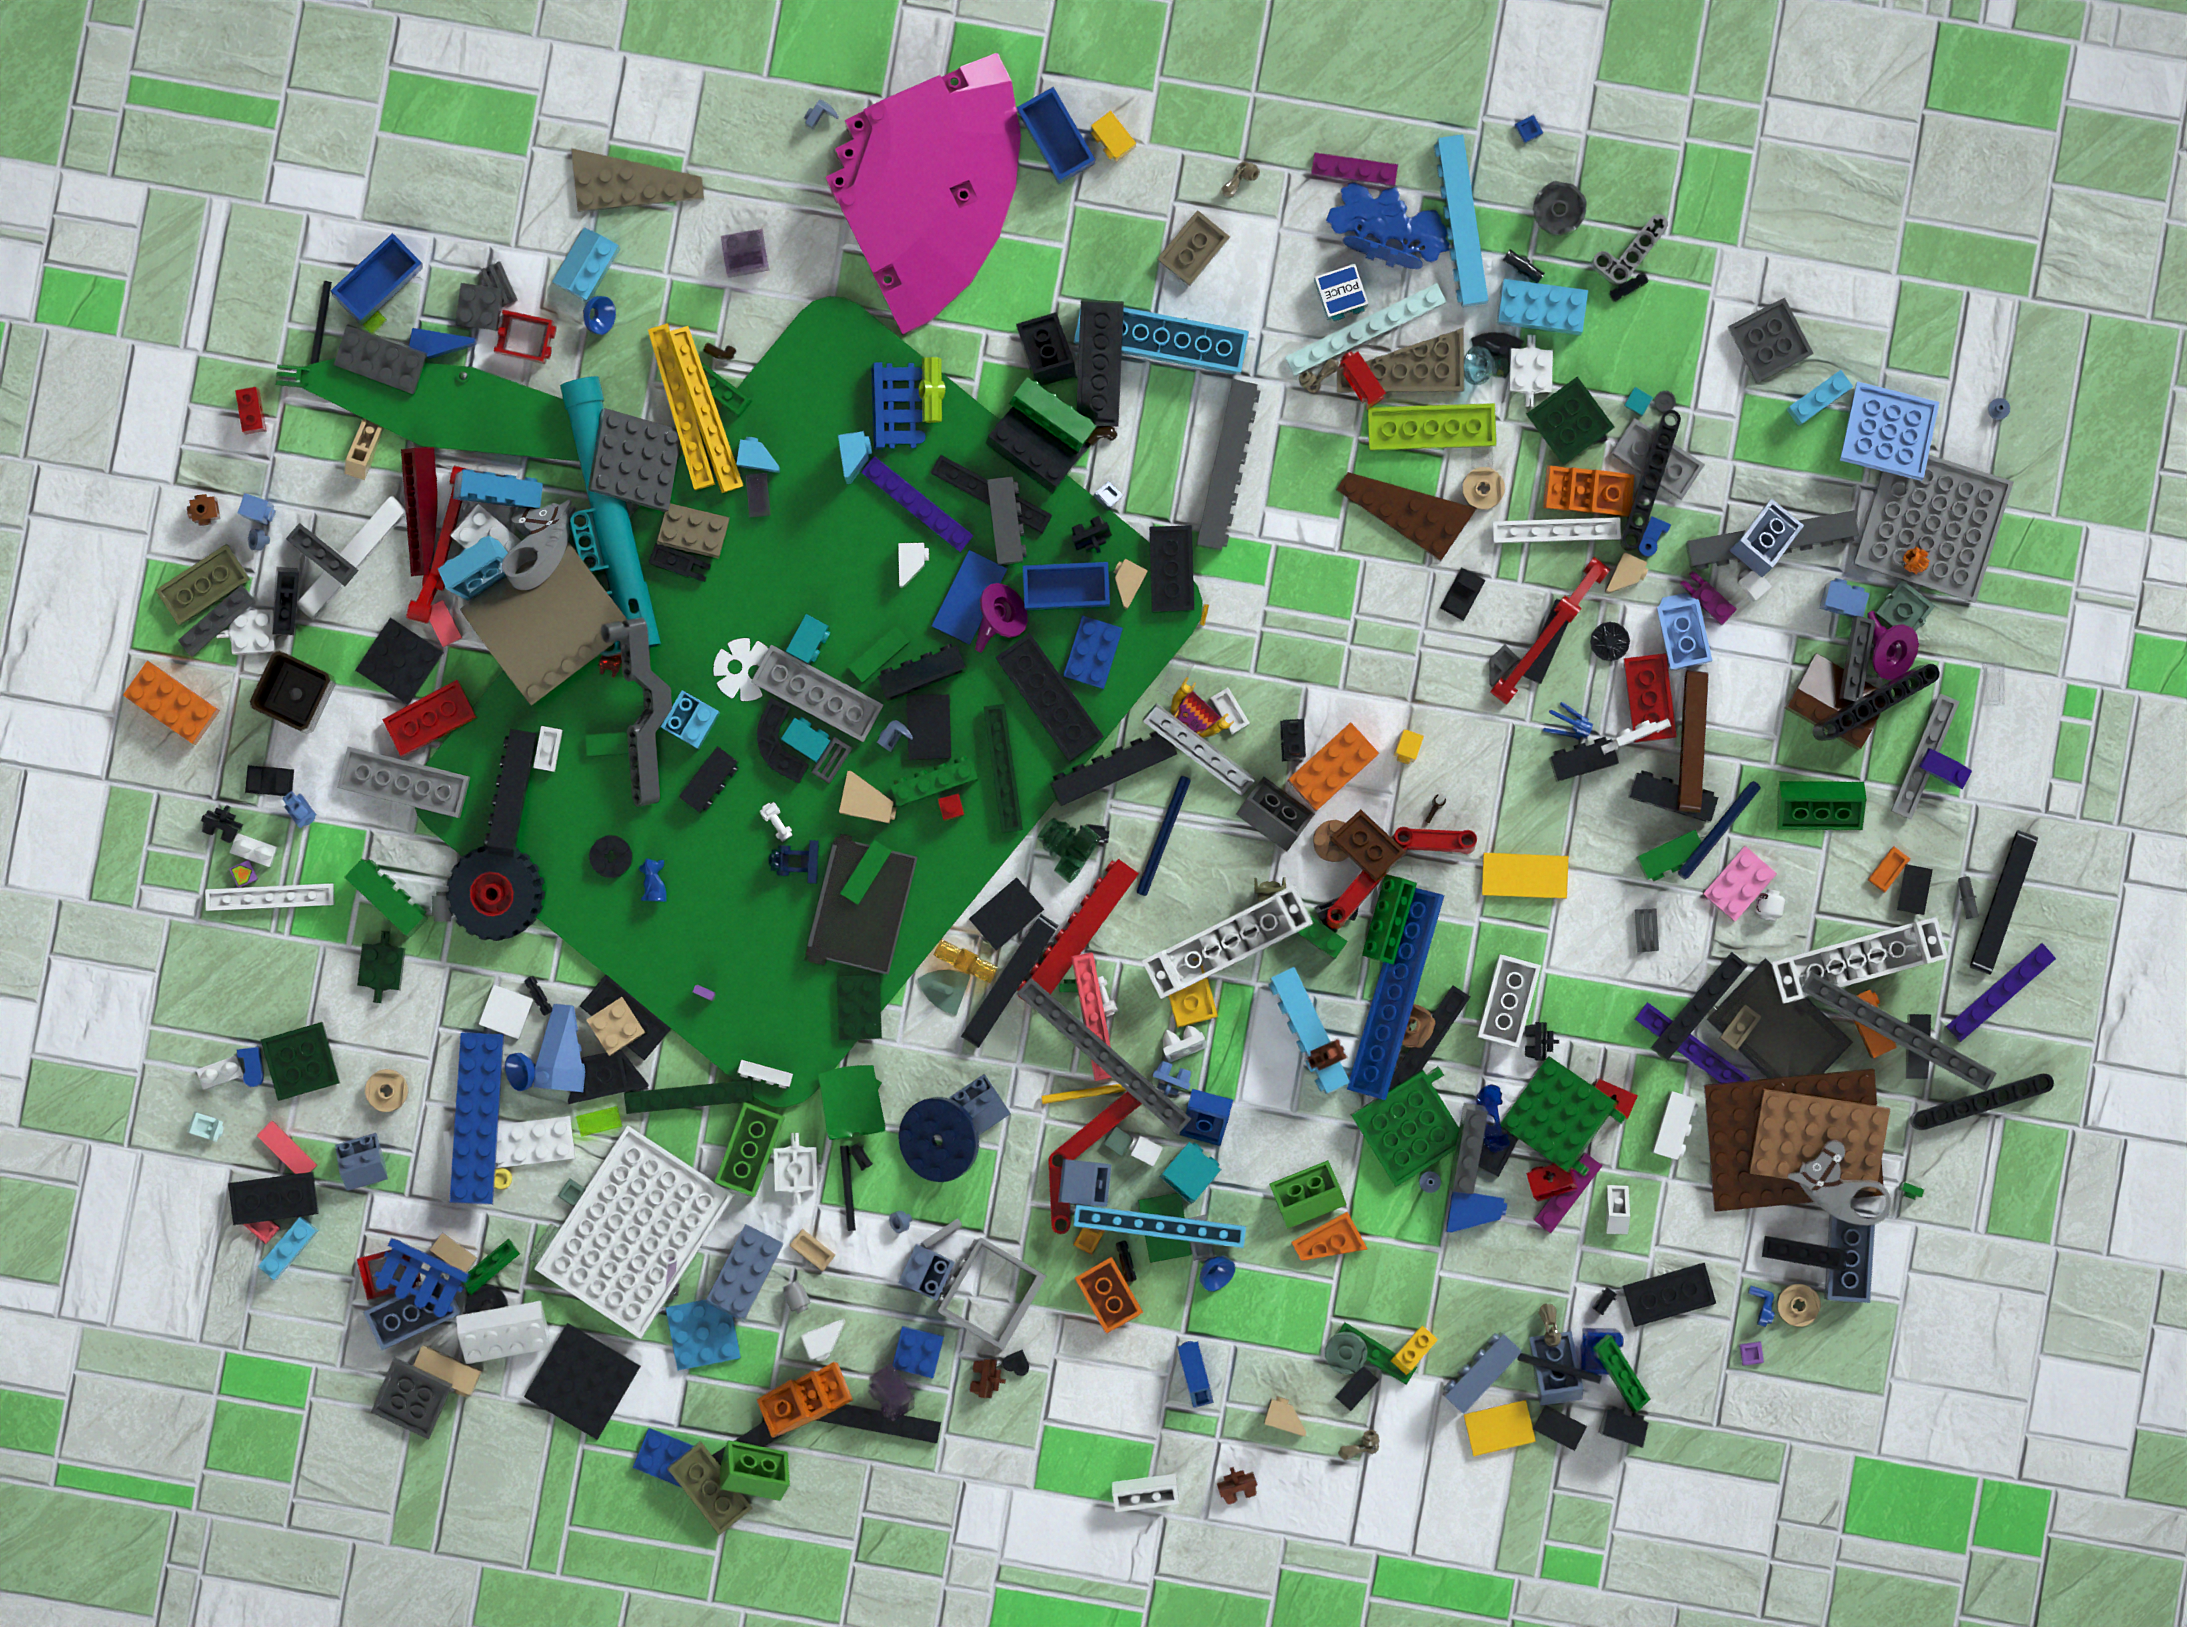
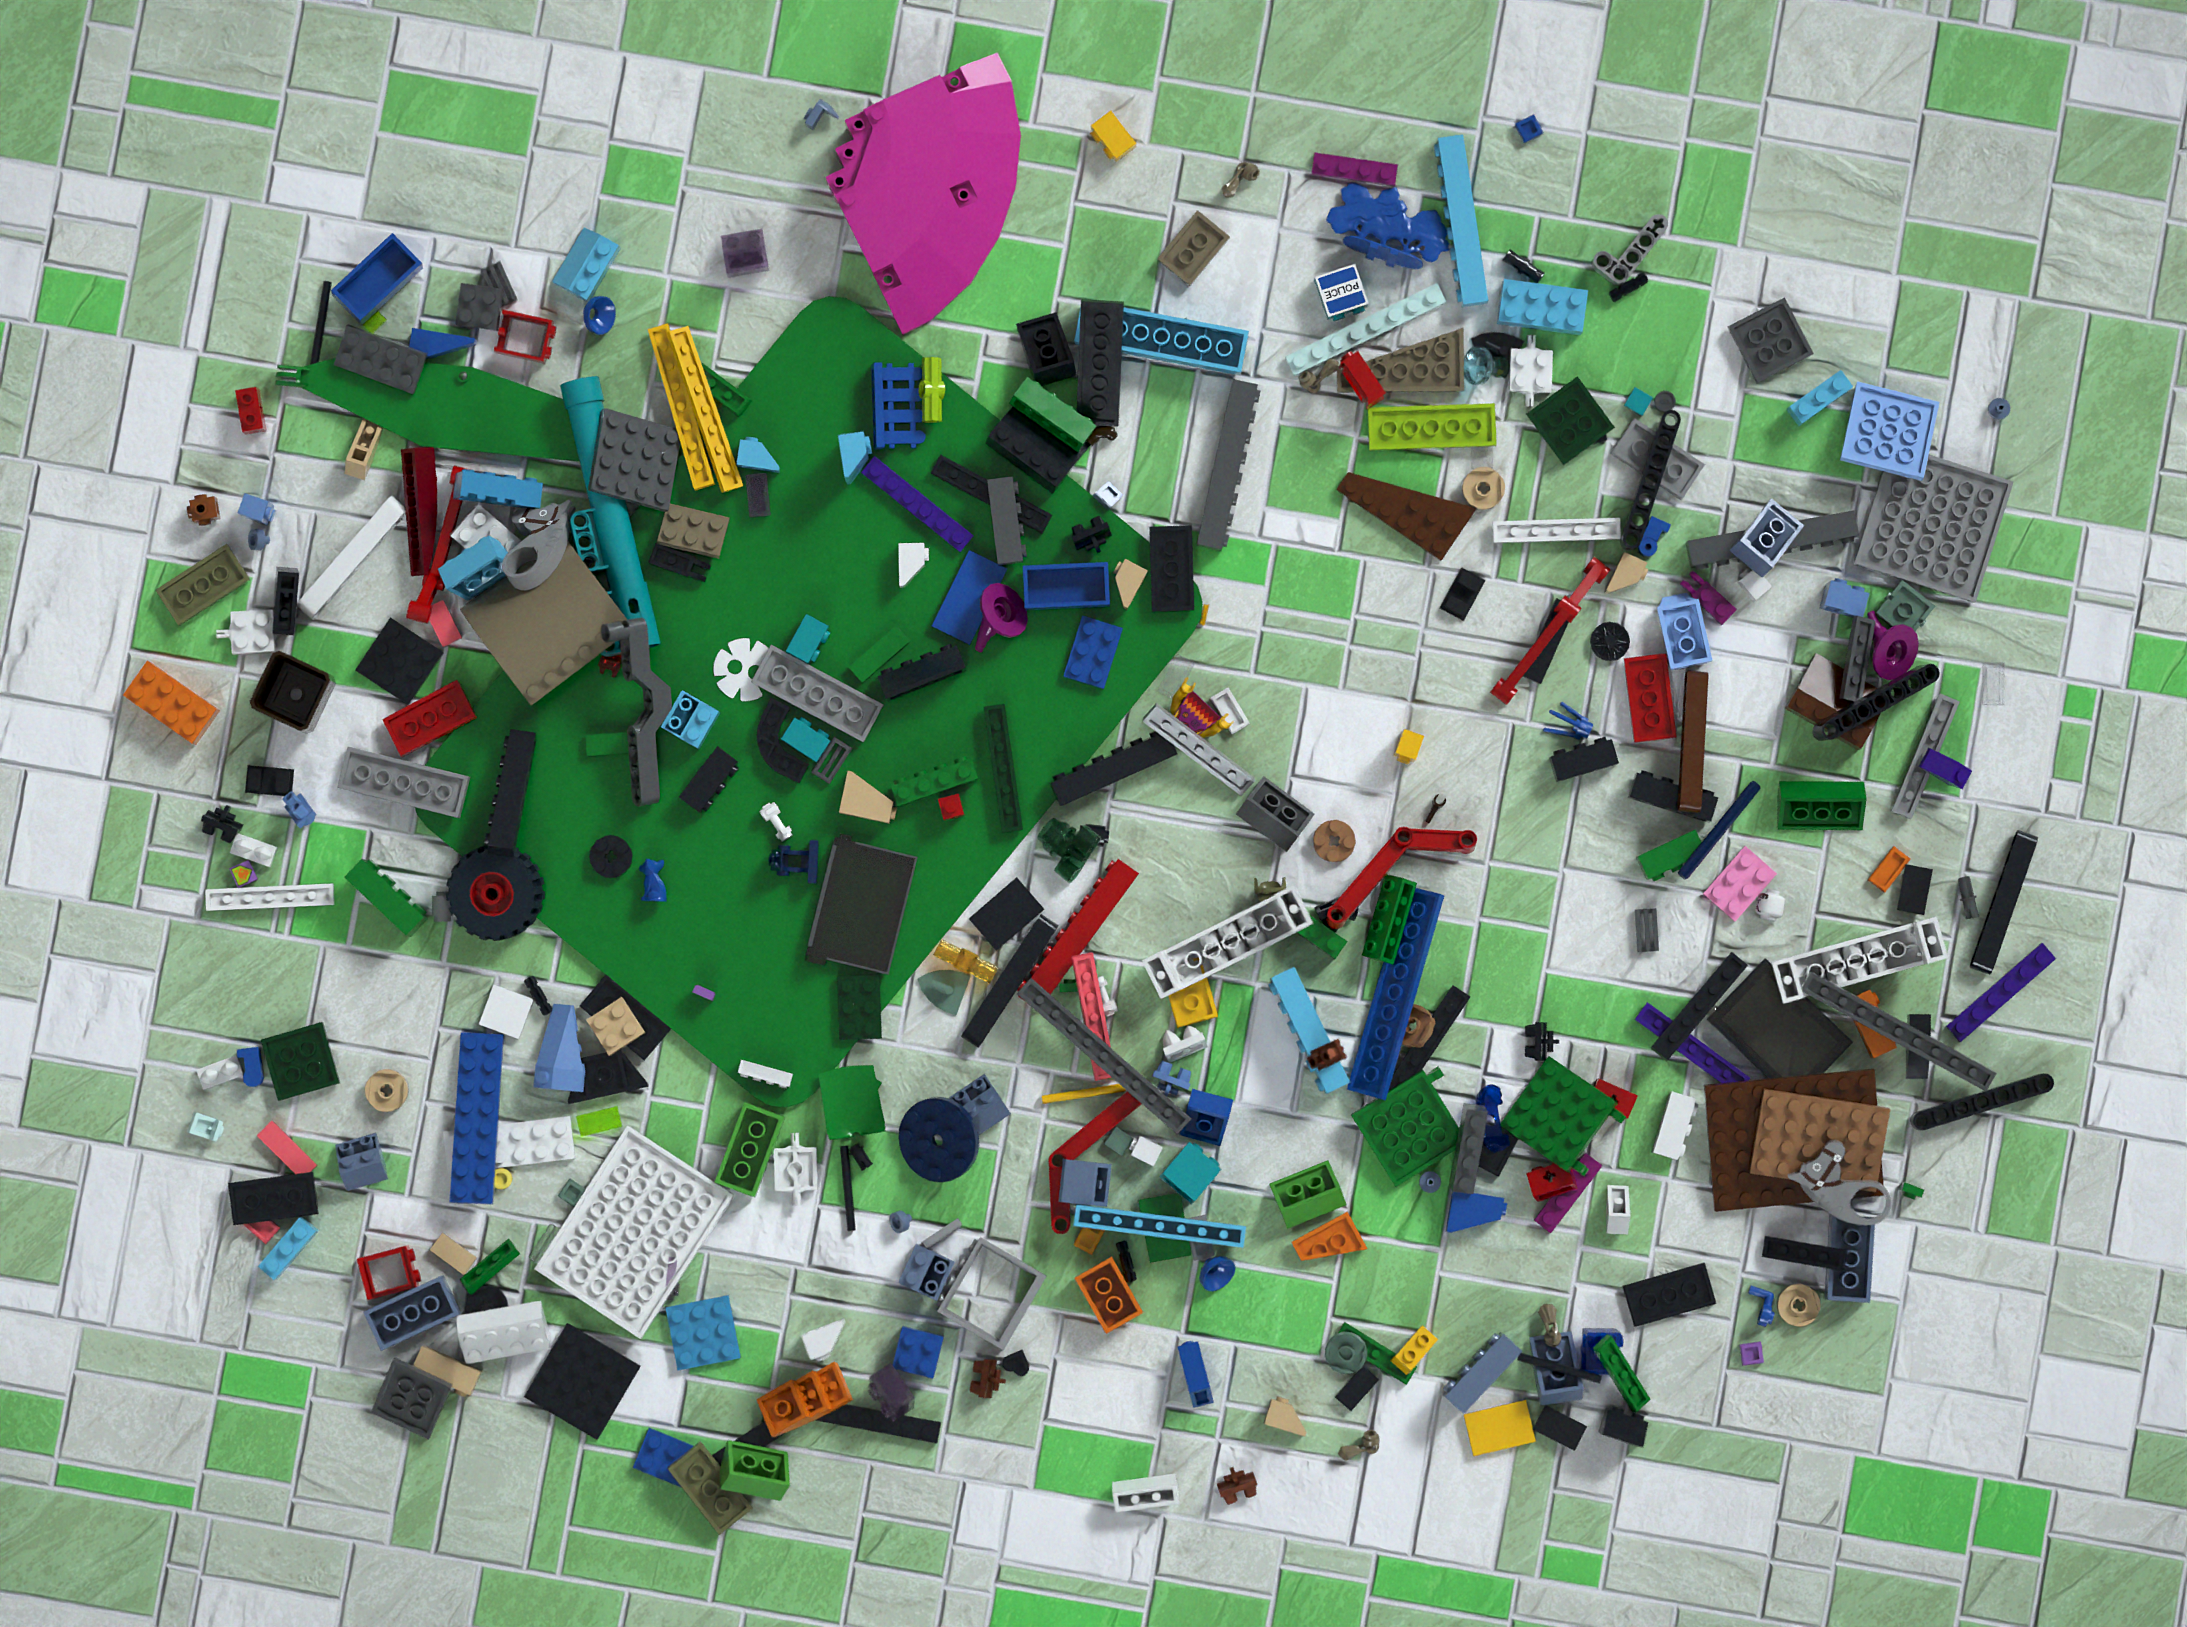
(216, 620): dark grey plate -> none
(322, 554): dark grey plate -> none
(381, 966): dark green plate -> none
(411, 1272): blue fence -> none
(520, 1071): blue piece -> none
(548, 748): white plate -> none
(619, 183): dark tan wing -> none
(688, 1096): dark green plate -> none
(718, 353): dark brown arm -> none
(744, 1272): sand blue brick -> none
(796, 1297): light grey brick -> none
(812, 1250): tan tile -> none
(866, 872): green tile -> none
(889, 737): sand blue plate -> none
(929, 726): black tile -> none
(1049, 697): black plate -> none
(1056, 135): blue piece -> none
(1163, 835): dark blue axle -> none
(1293, 734): black hips -> none
(1333, 766): orange brick -> none
(1368, 845): reddish brown tile -> none
(1500, 664): dark grey tile -> none
(1508, 1001): white brick -> none
(1525, 875): yellow tile -> none
(1561, 193): dark grey plate -> none
(1588, 491): orange slope -> none
(1604, 1300): black pin -> none
(1642, 730): white plate -> none
(1740, 1027): dark tan plate -> none
(1916, 560): orange gear -> none

